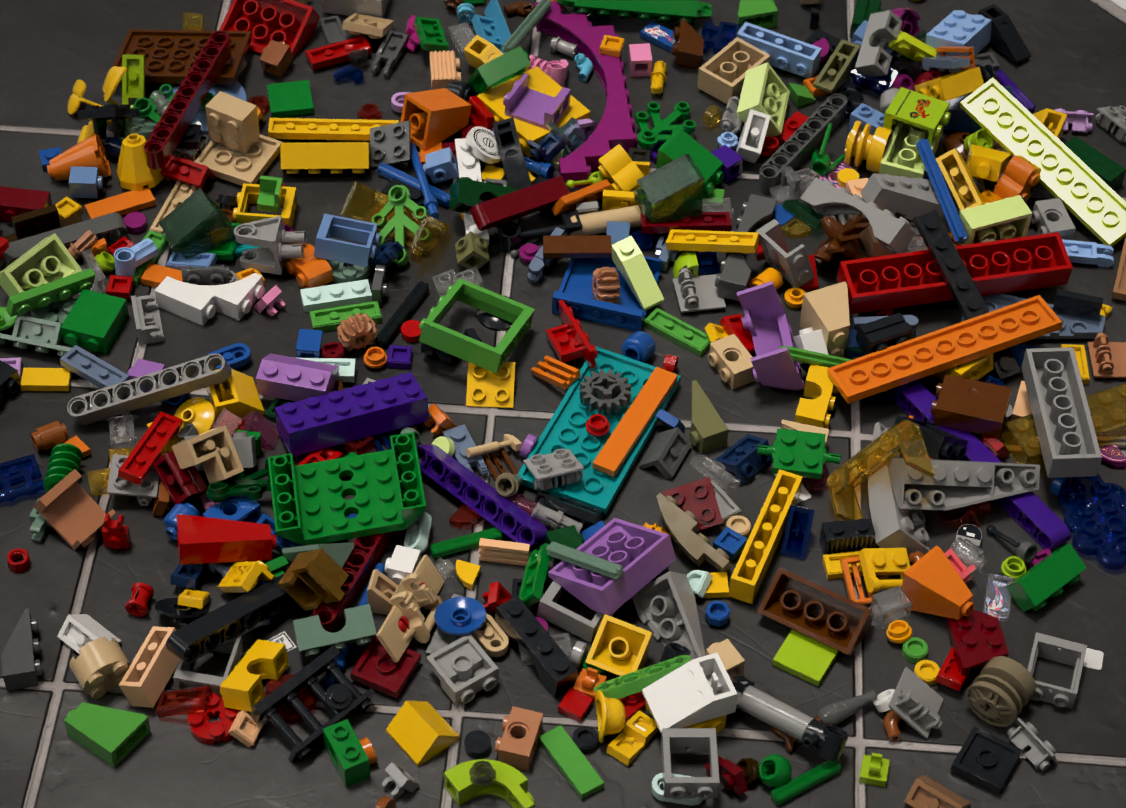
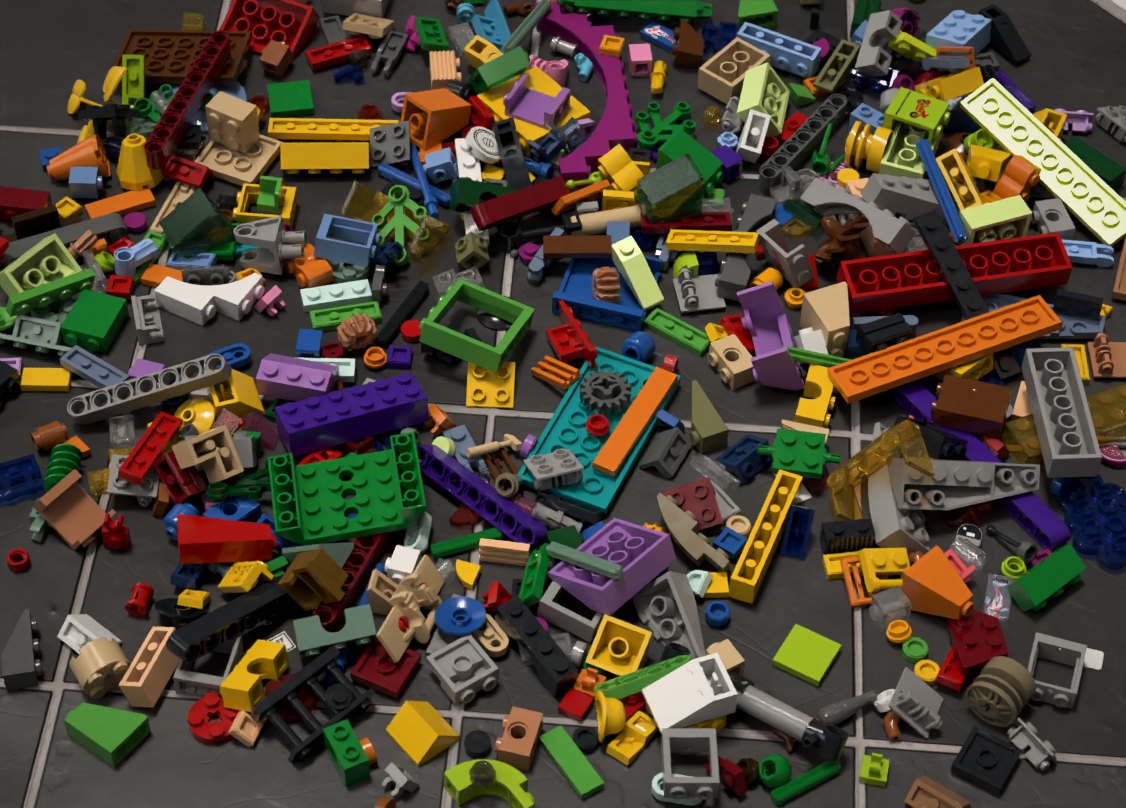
(183, 701): clear red tile -> none
(816, 612): reddish brown slope -> none

